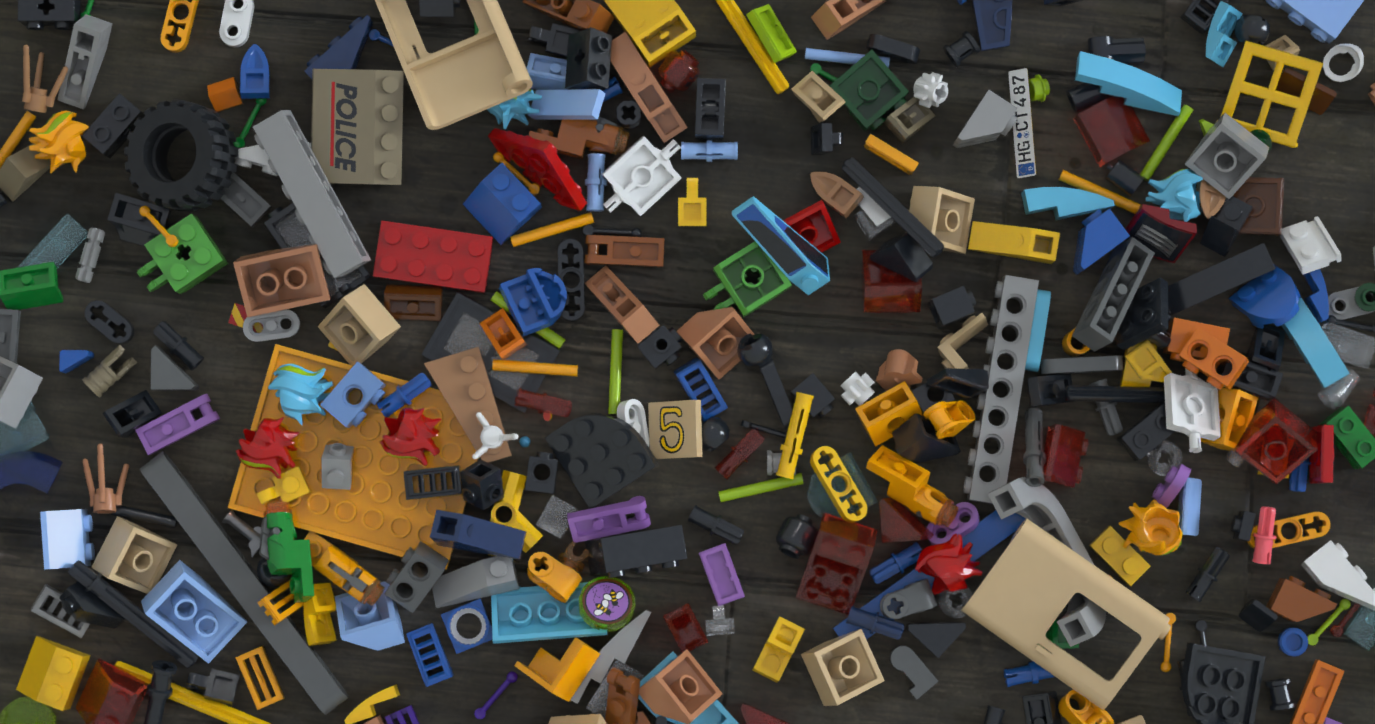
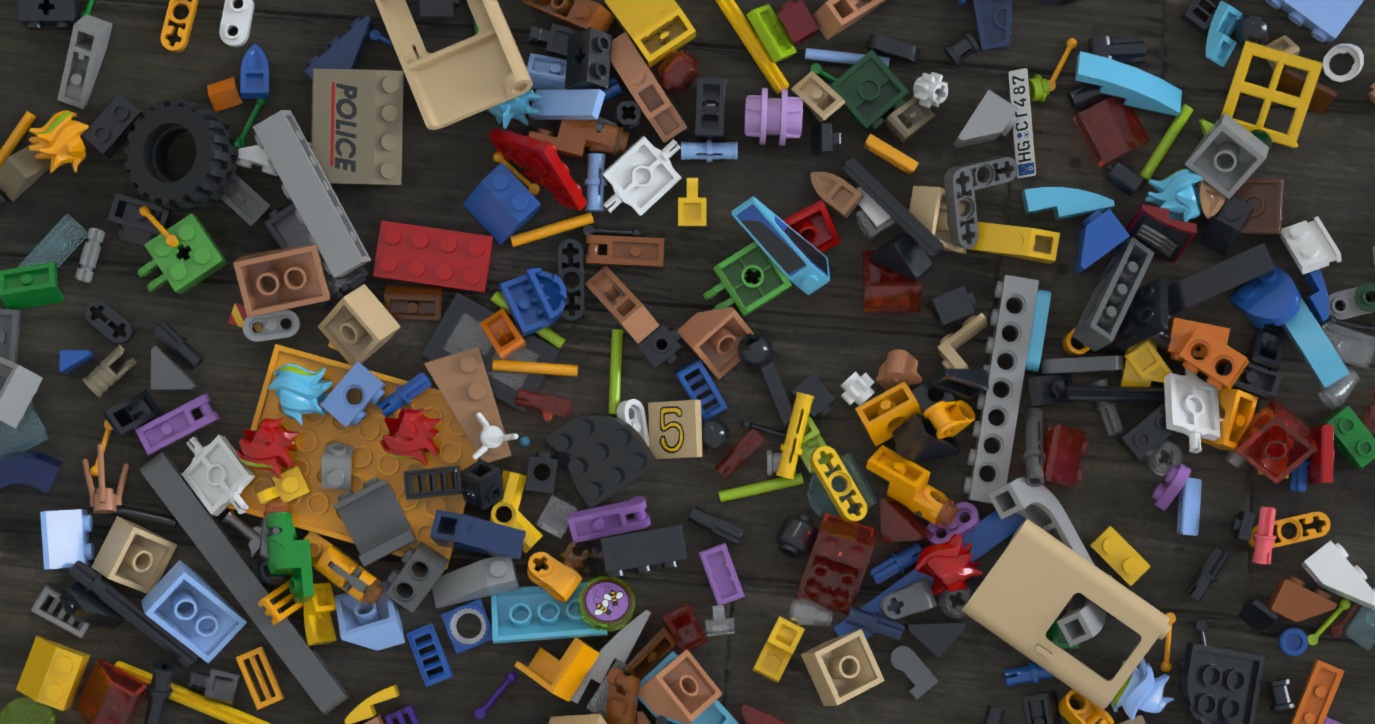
(36, 97): medium nougat plant -> none
(94, 469): none -> light orange hinge
(217, 475): none -> white plate
(375, 520): none -> dark grey panel
(650, 655): none -> reddish brown slope
(773, 116): none -> lavender piece
(797, 21): none -> dark red brick
(809, 613): none -> clear cone
(811, 441): none -> lime slope
(969, 183): none -> dark grey beam
(1071, 44): none -> light orange hinge
(1086, 185): light orange bar -> none
(1142, 692): none -> light blue hair
(1153, 529): light orange hair -> none

